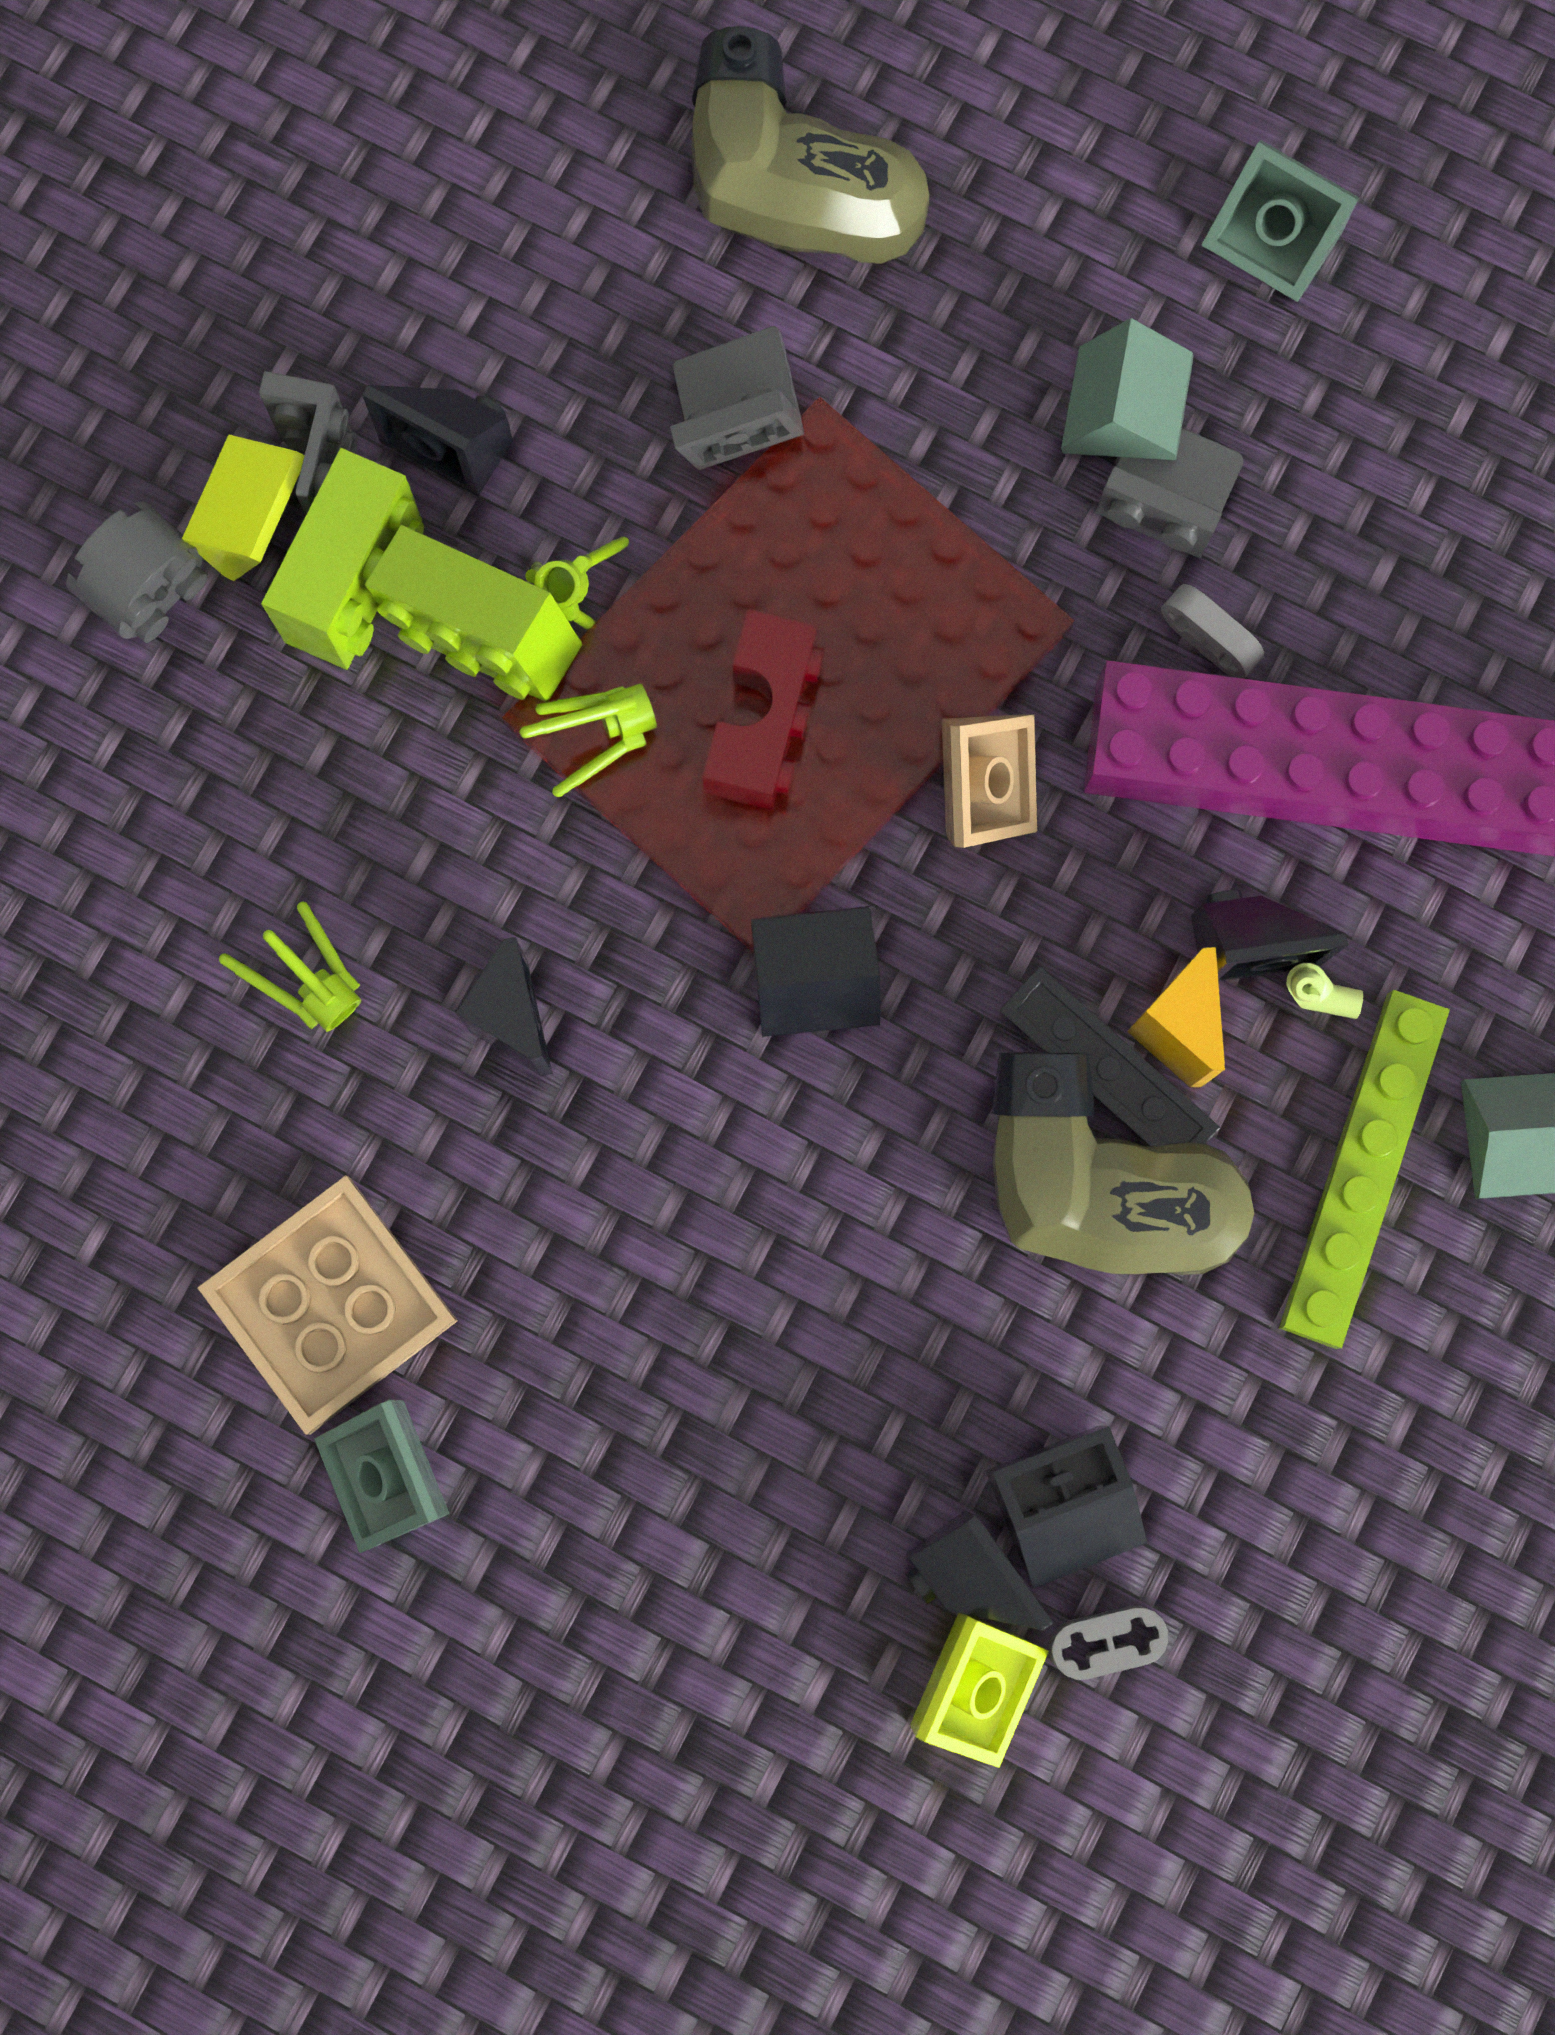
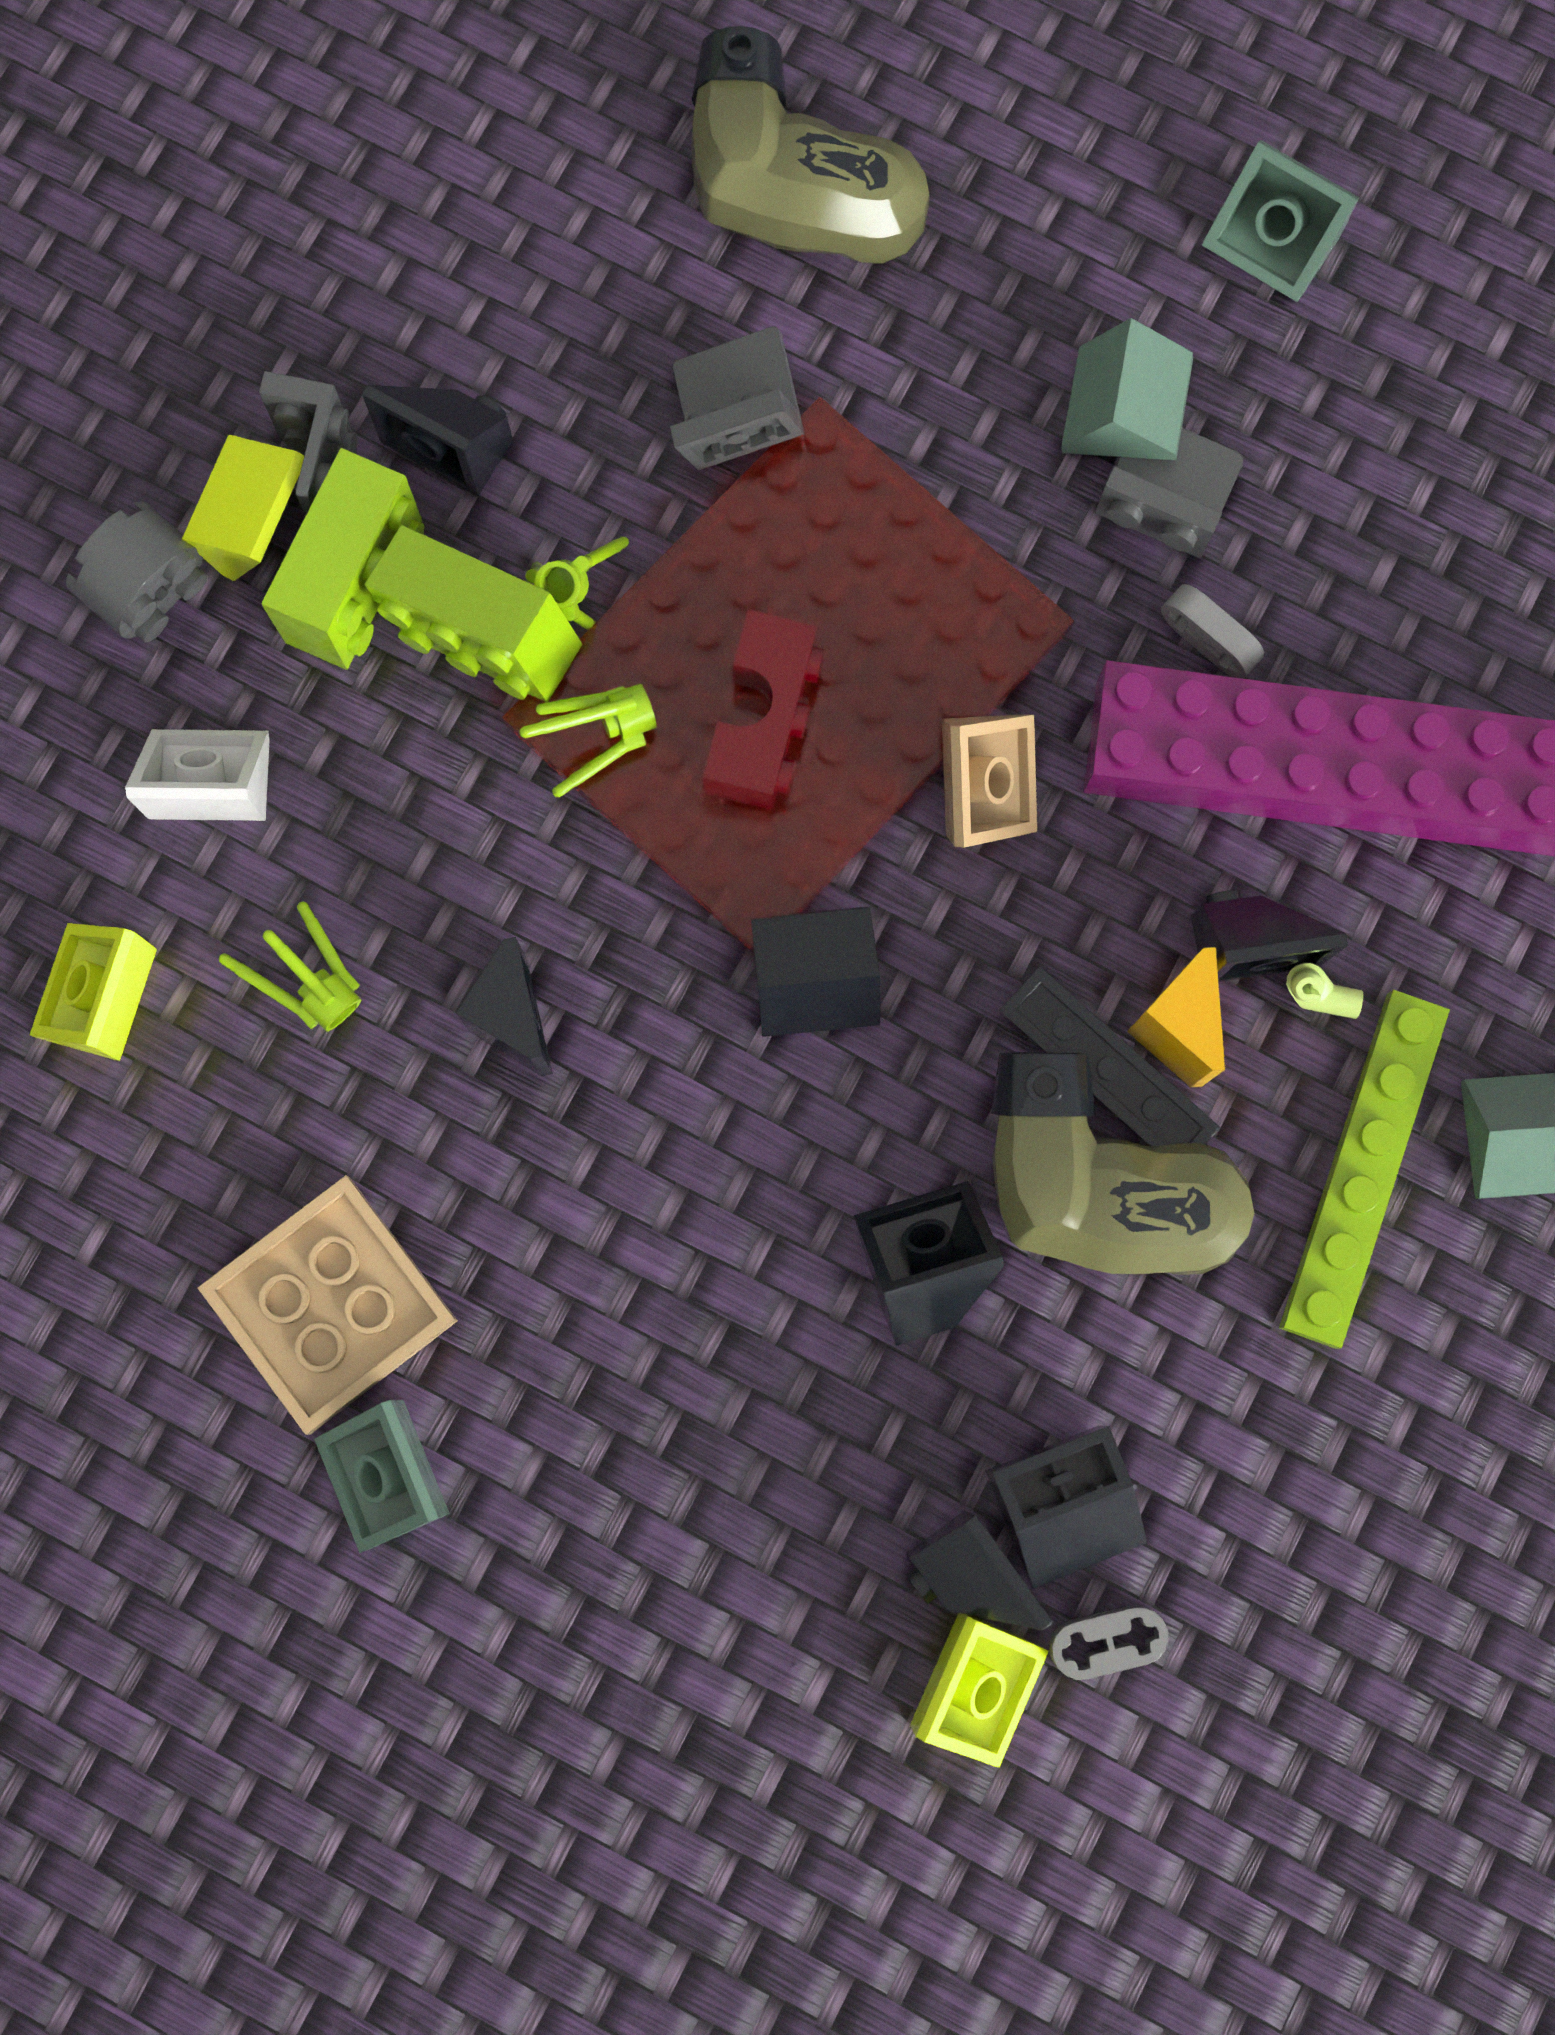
(94, 989): none -> neon yellow slope
(202, 775): none -> white slope
(929, 1259): none -> black slope

